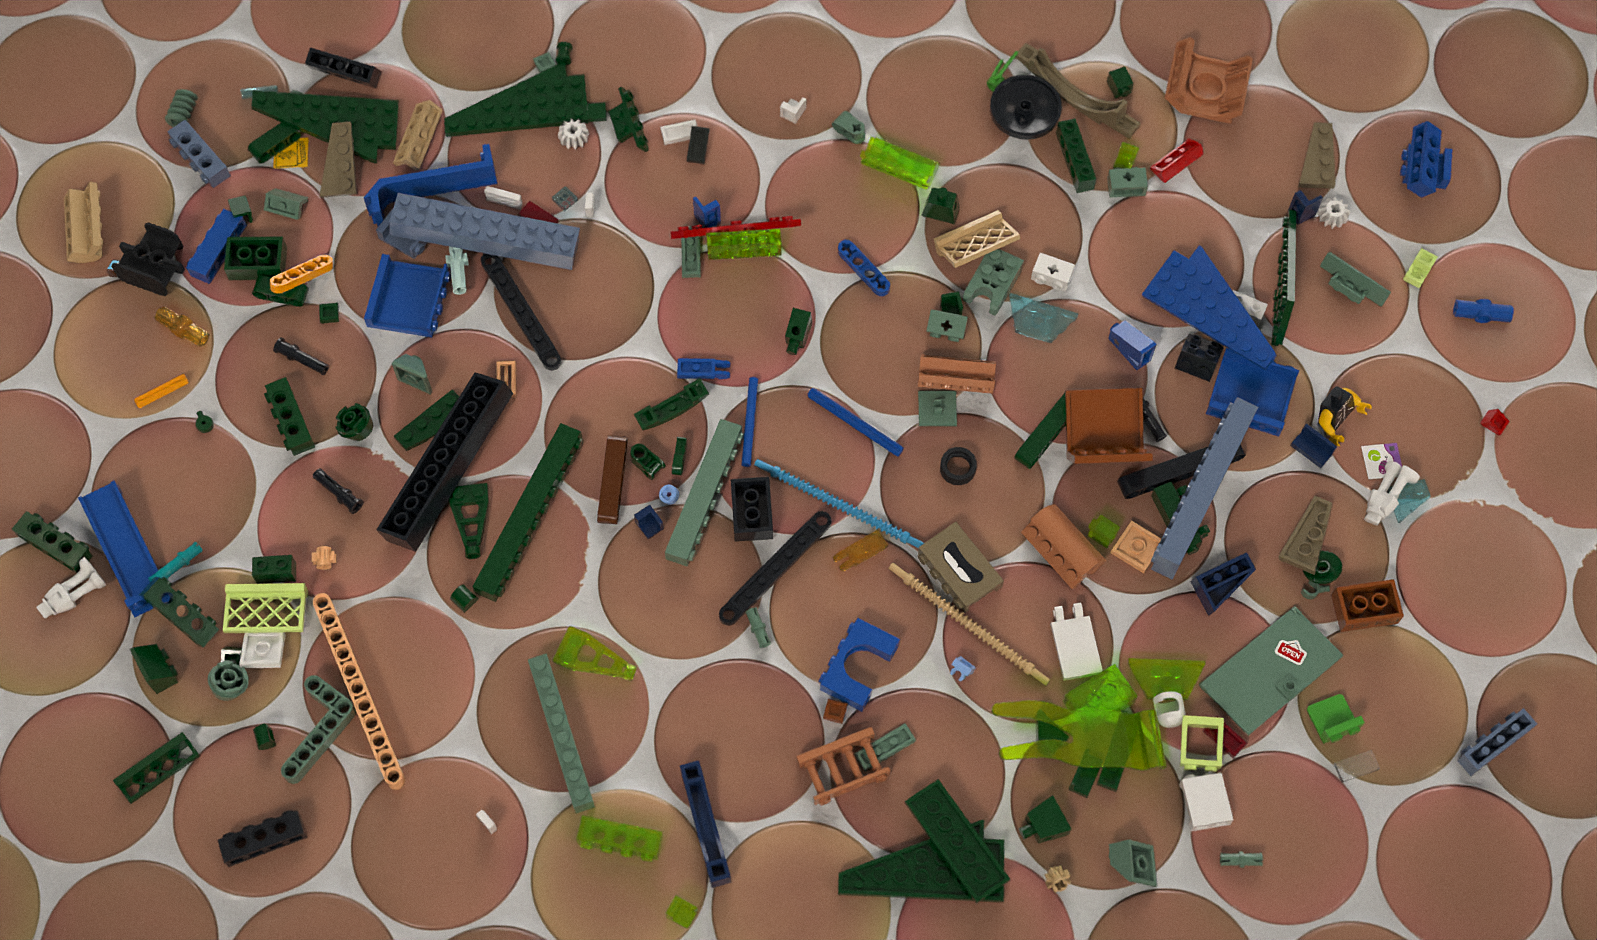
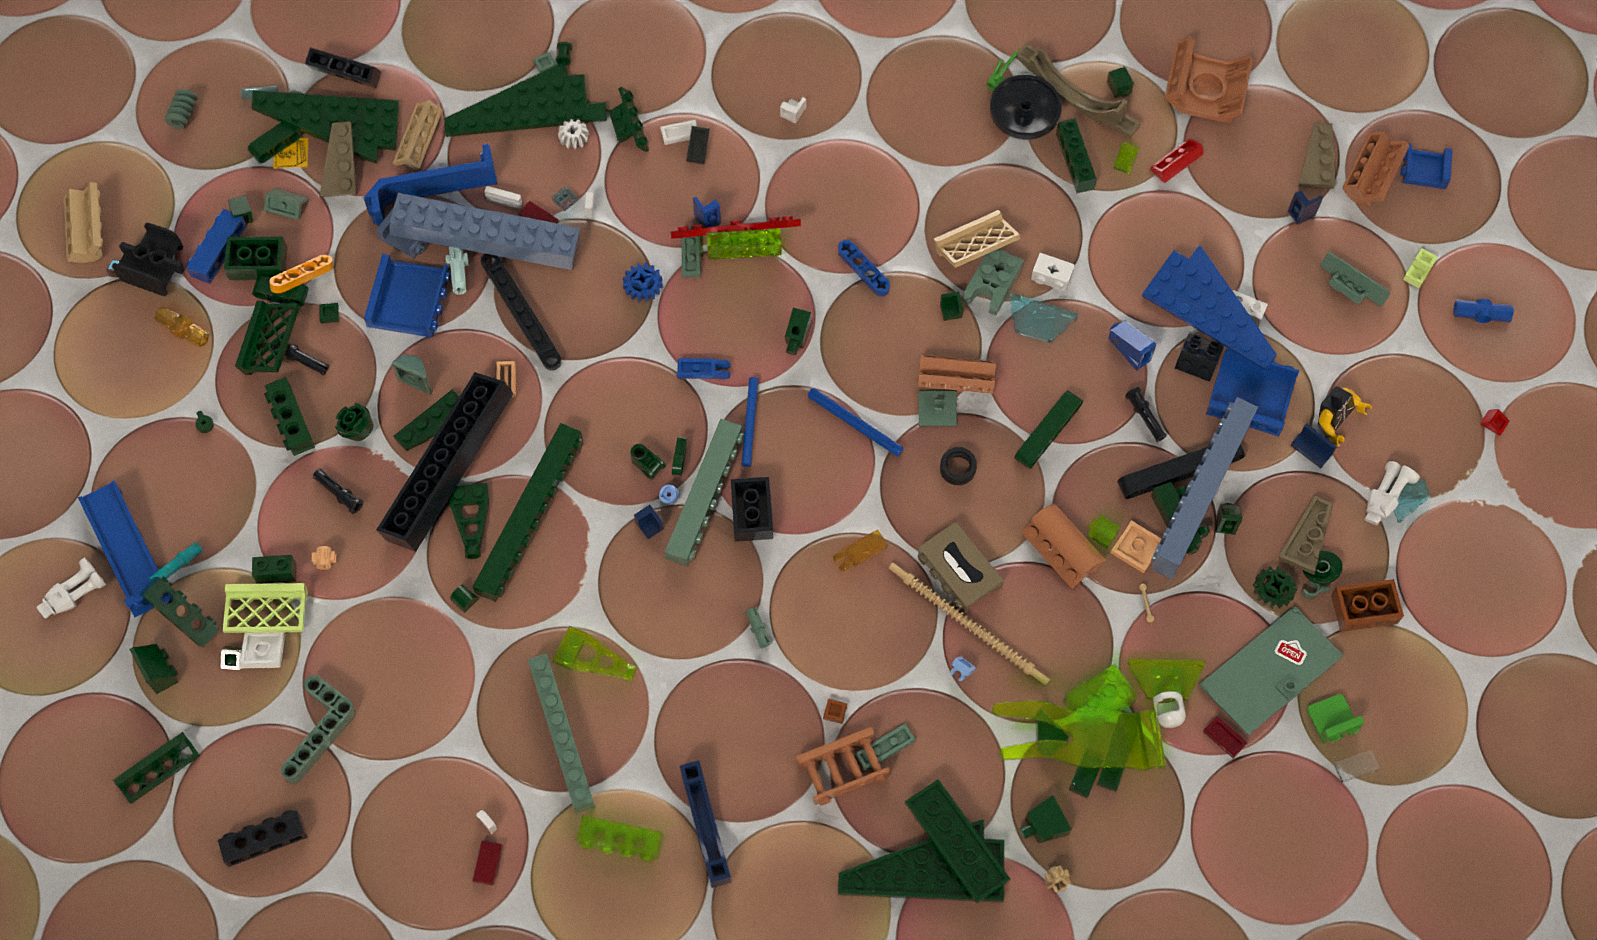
(29, 524): dark green brick -> none
(161, 391): light orange axle -> none
(217, 170): sand blue brick -> none
(227, 680): sand green cone -> none
(256, 335): none -> dark green fence
(264, 737): dark green brick -> none
(362, 698): light nougat beam -> none
(487, 863): none -> dark red tile
(612, 480): reddish brown beam -> none
(650, 277): none -> blue gear
(673, 406): dark green slope -> none
(681, 912): clear neon green panel -> none
(774, 568): black plate -> none
(806, 487): dark azure hose -> none
(849, 127): sand green piece -> none
(860, 637): blue arch -> none
(899, 162): clear neon green brick -> none
(941, 205): dark green torso -> none
(957, 322): sand green brick -> none
(1075, 644): white tile -> none
(1105, 426): dark orange bracket -> none
(1127, 182): sand green brick -> none
(1134, 861): sand green slope -> none
(1150, 618): none -> tan hinge
(1201, 722): yellowish green window -> none
(1206, 801): white panel -> none
(1220, 582): dark blue wedge -> none
(1228, 518): none -> dark green slope
(1241, 859): sand green pin -> none
(1278, 580): none -> dark green gear
(1285, 294): dark green wing -> none
(1333, 212): white gear -> none
(1374, 168): none -> nougat brick
(1377, 457): sticker -> none
(1424, 159): blue brick -> none
(1497, 742): sand blue brick -> none

